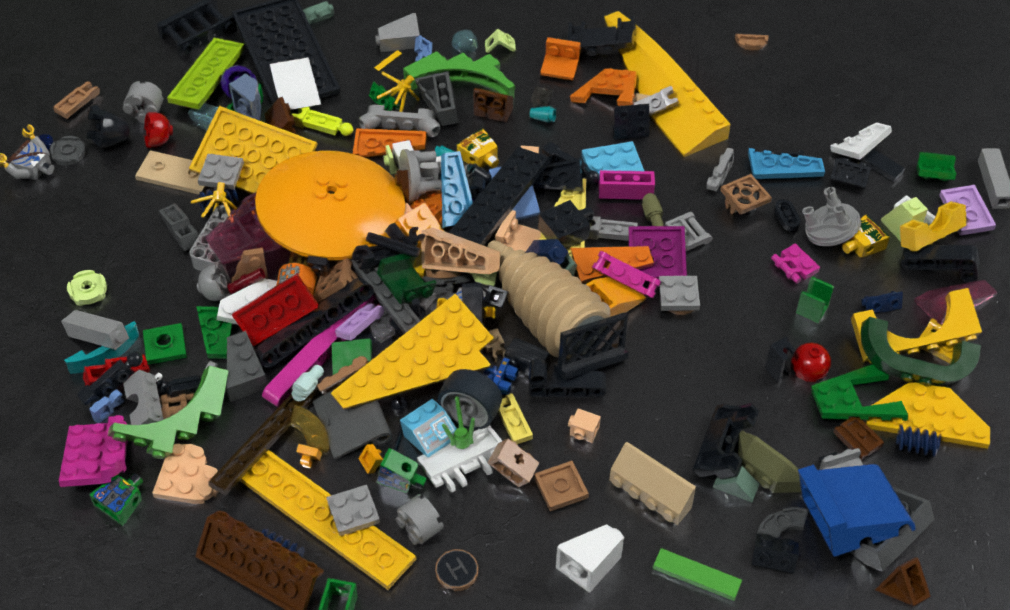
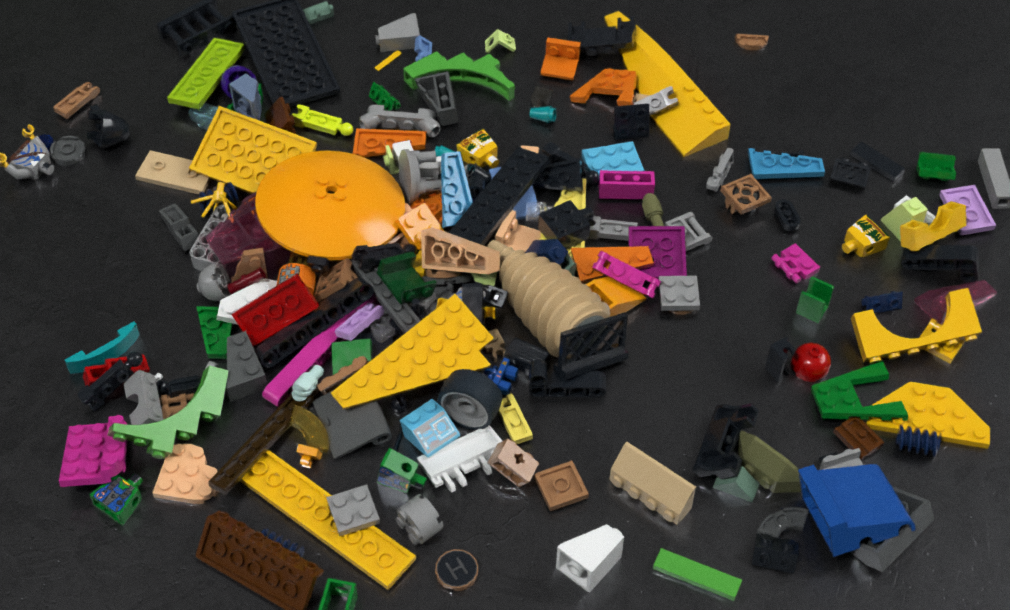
(84, 296): yellowish green plate -> none
(95, 329): light grey brick -> none
(104, 407): medium blue plate -> none
(142, 99): light grey brick -> none
(157, 129): red cylinder -> none
(161, 353): green piece -> none
(220, 169): light grey plate -> none
(295, 83): white sticker -> none
(370, 458): light orange tile -> none
(393, 244): black axle -> none
(396, 233): black bar -> none
(402, 87): yellow plant -> none
(402, 180): reddish brown plate -> none
(461, 438): bright green plant -> none
(464, 41): clear light blue hair -> none
(492, 104): reddish brown slope -> none
(533, 210): none -> clear plate
(584, 425): light nougat brick -> none
(832, 222): light grey piece -> none
(864, 142): white wing -> none
(906, 583): reddish brown slope -> none
(908, 369): dark green arch -> none

